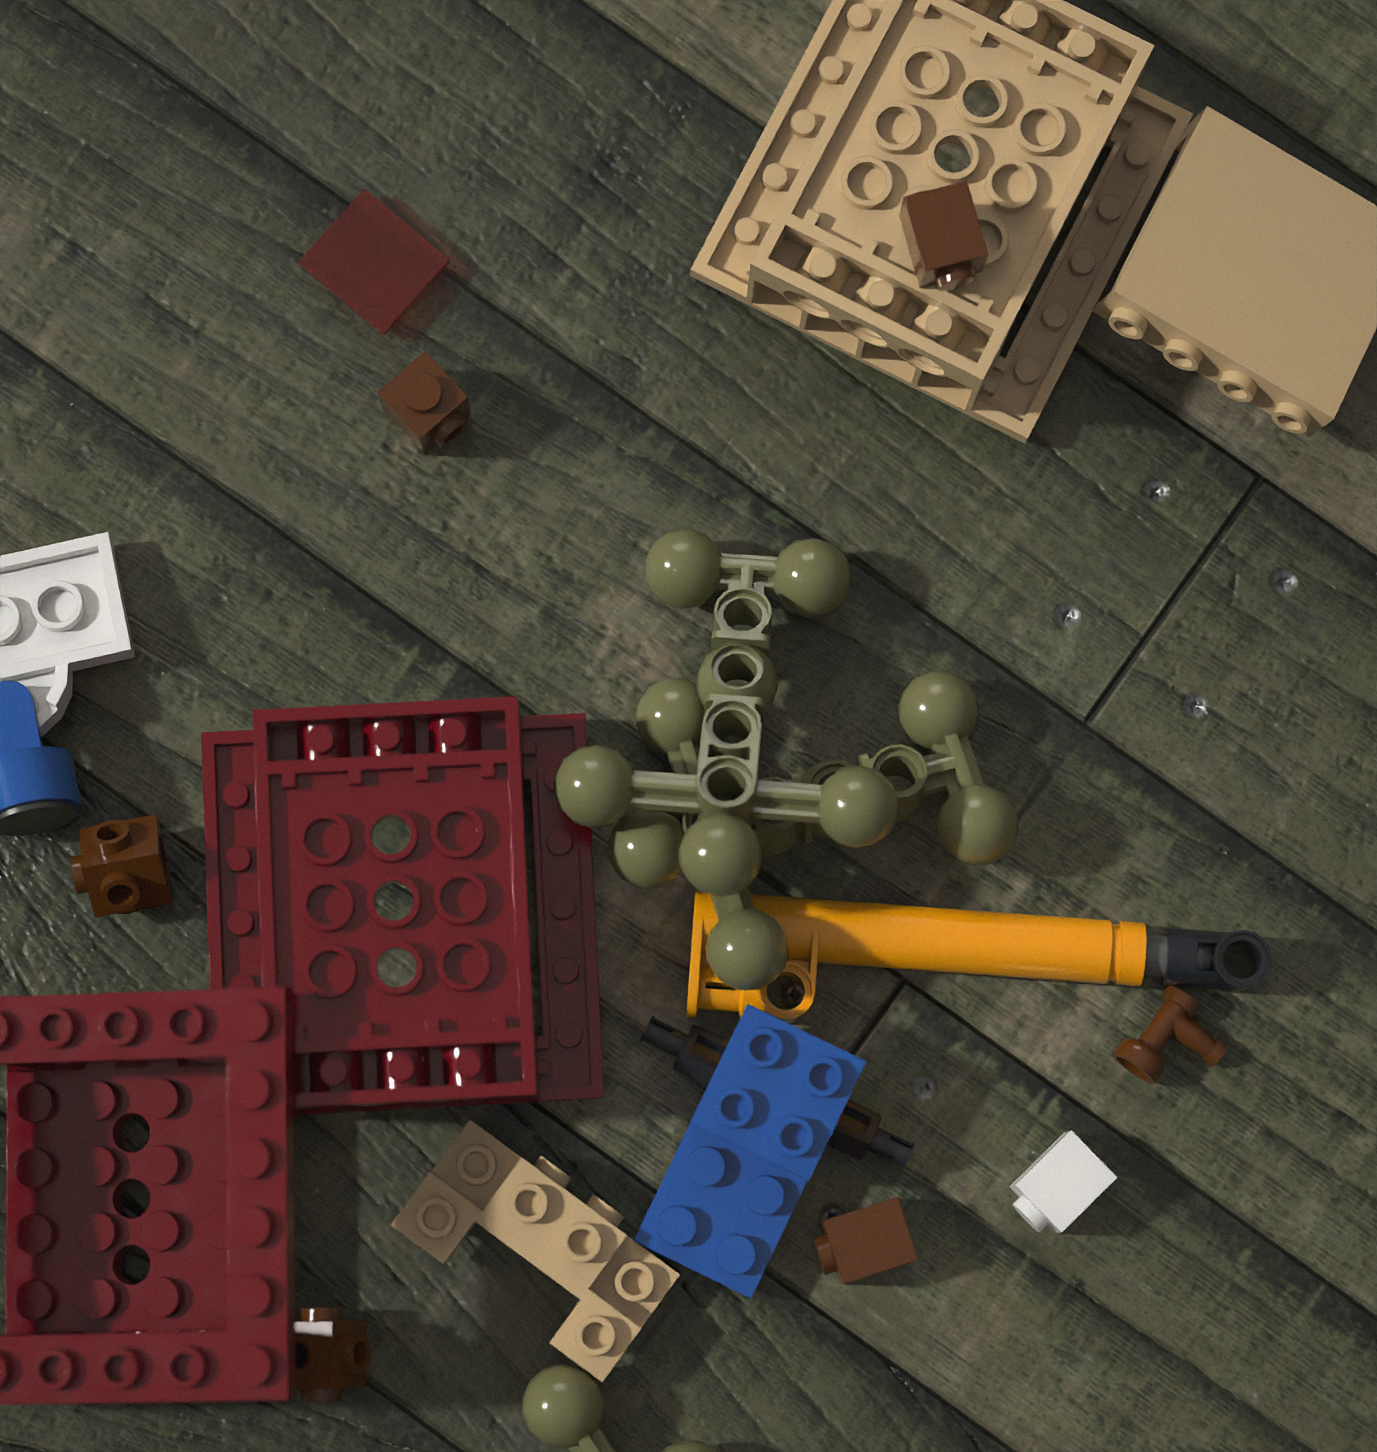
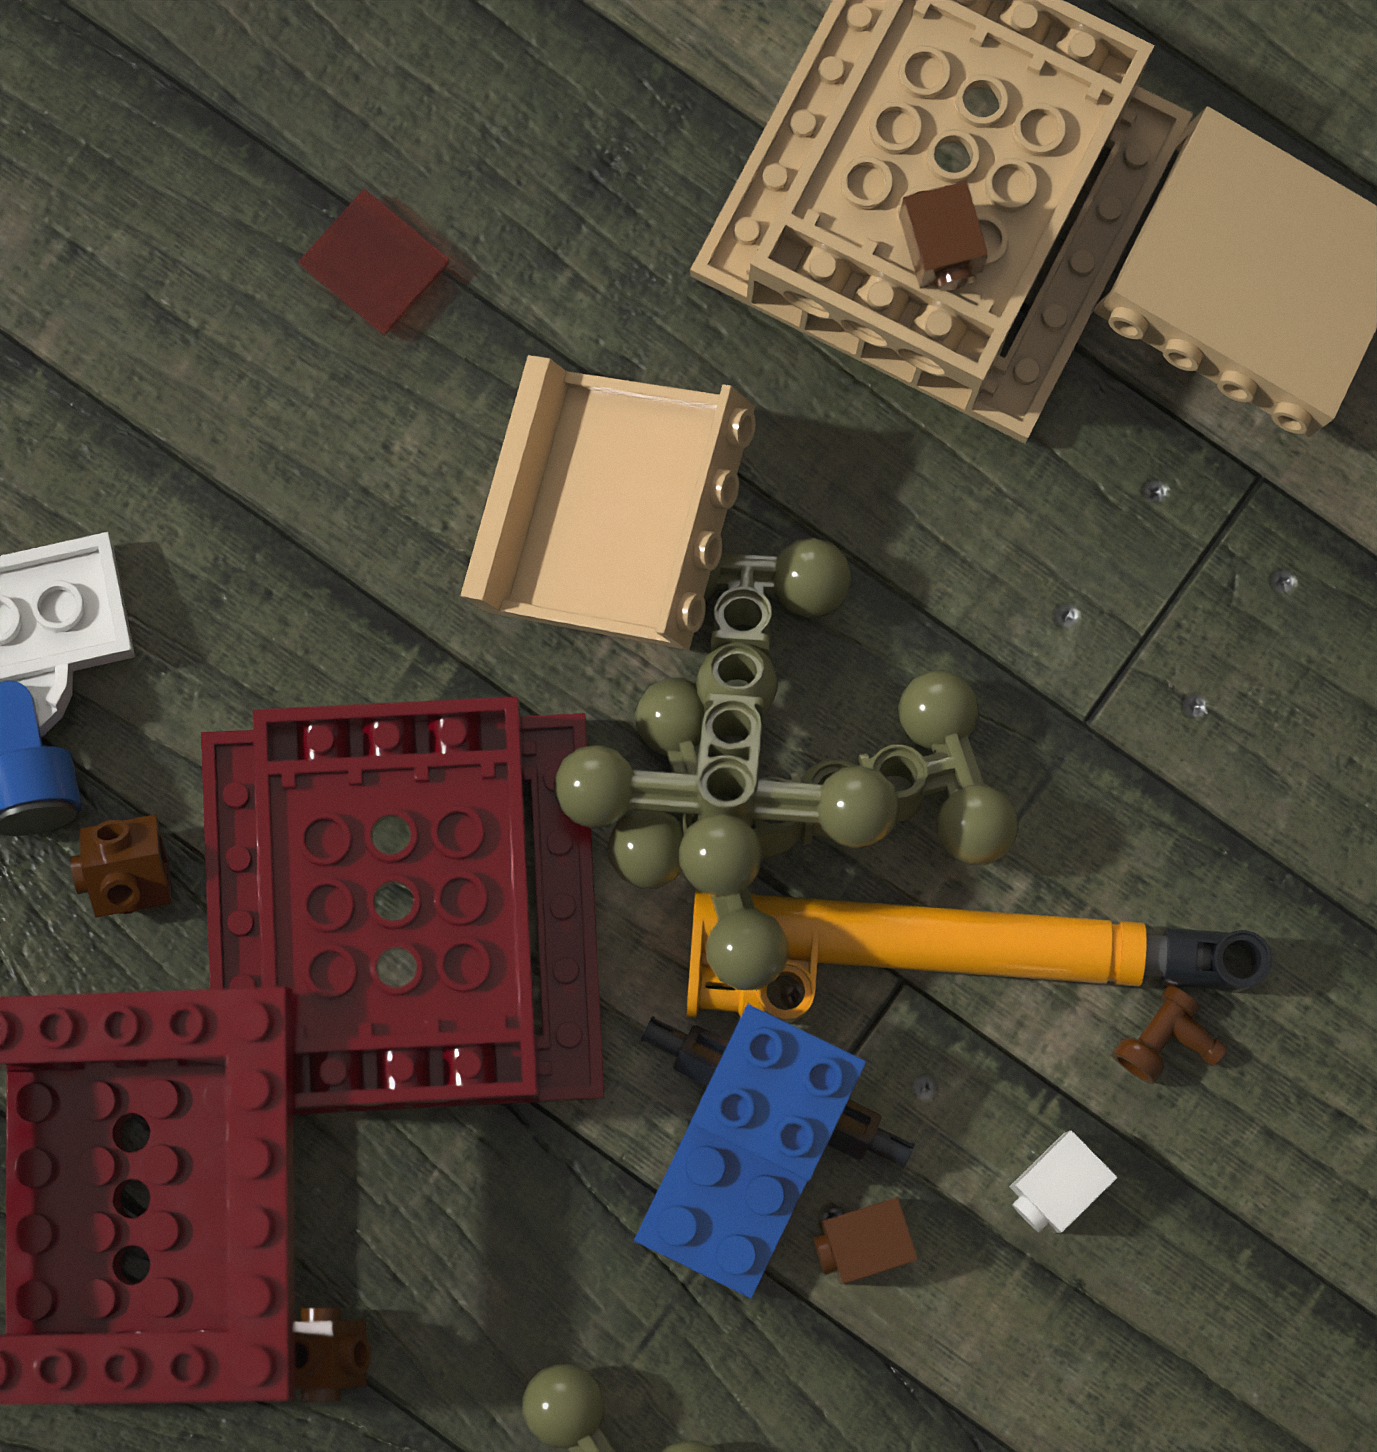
(426, 404): reddish brown brick -> none
(551, 1229): tan bracket -> none
(609, 504): none -> tan panel

